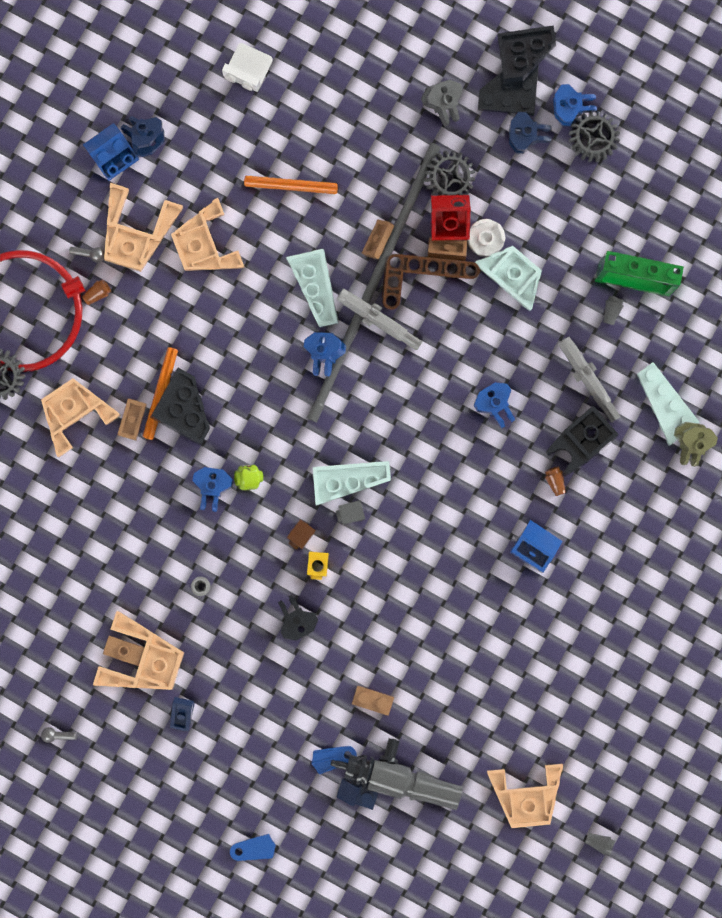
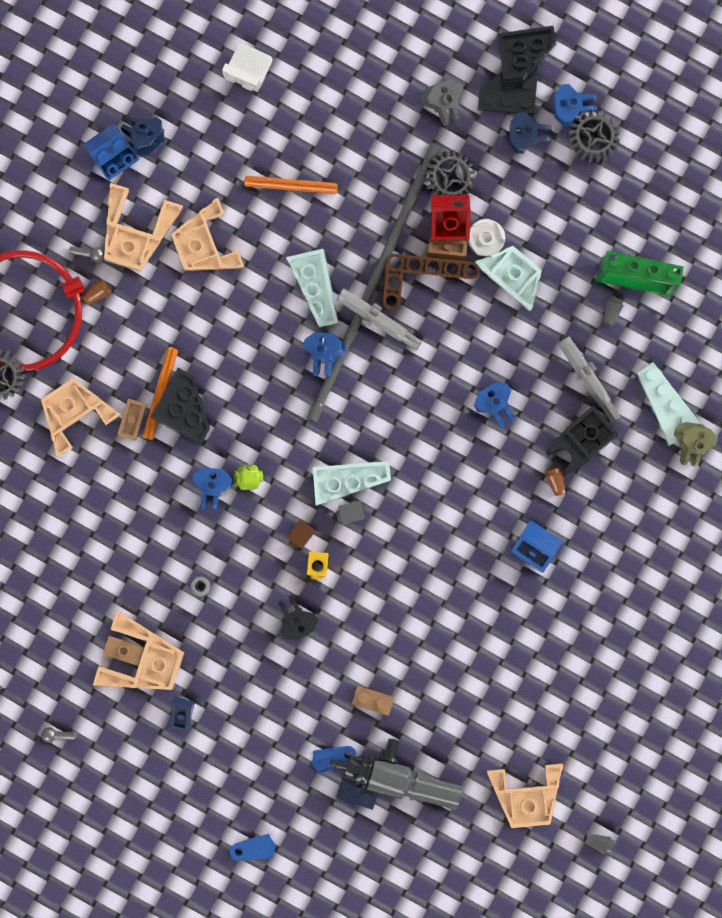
(378, 239): medium nougat plate -> none

